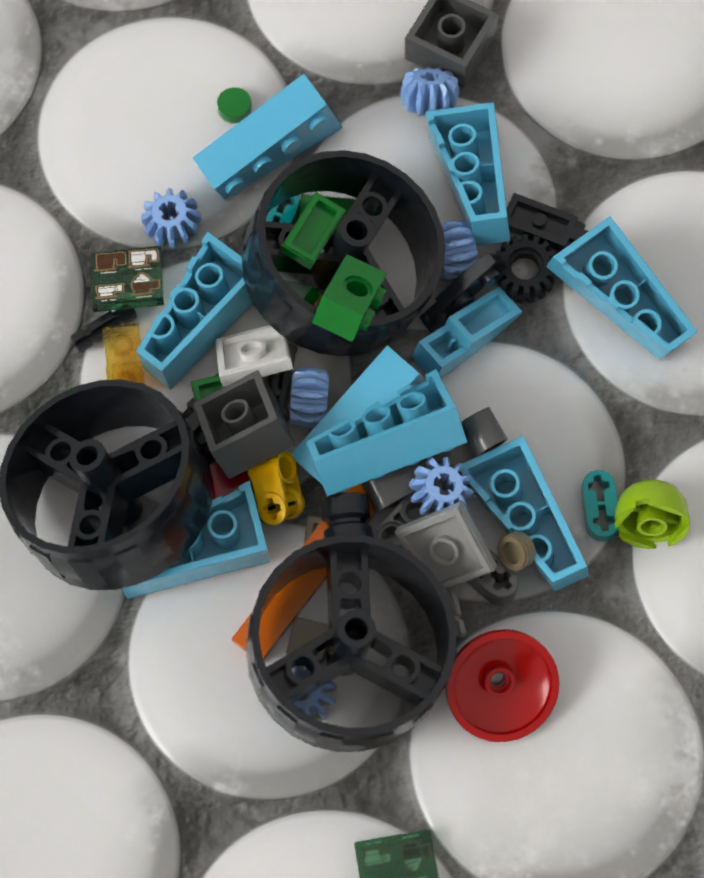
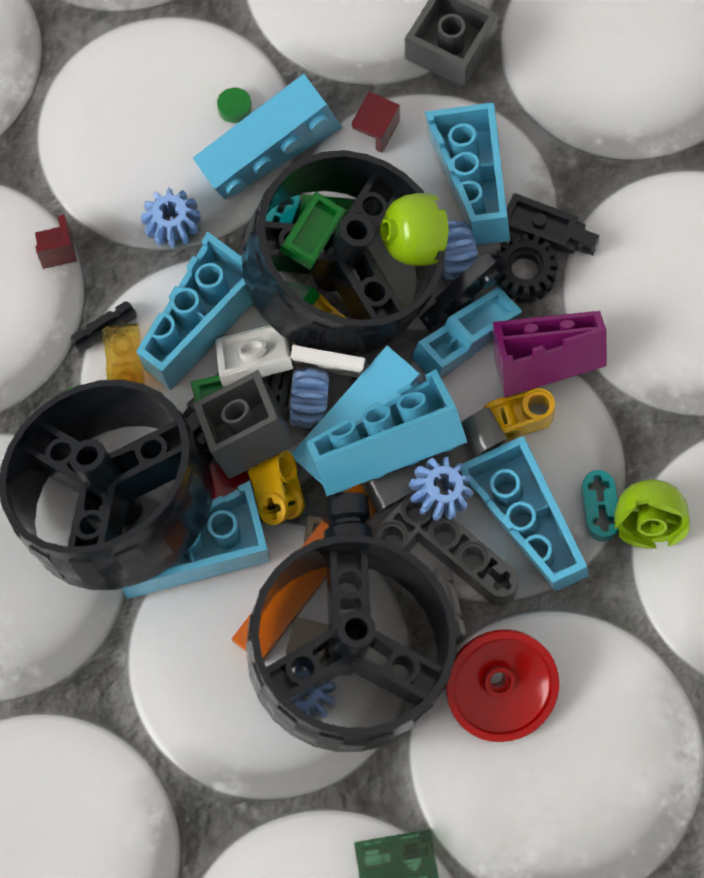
(56, 245): none -> dark red panel
(127, 279): clear green tile -> none
(329, 361): none -> white tile
(350, 297): green brick -> none
(377, 119): none -> dark red panel
(415, 229): none -> lime cylinder
(429, 90): light blue gear -> none
(448, 545): light grey tile -> none
(516, 550): dark tan tile -> none
(517, 414): none -> yellow piece
(548, 349): none -> magenta wedge
(623, 287): medium azure wedge -> none

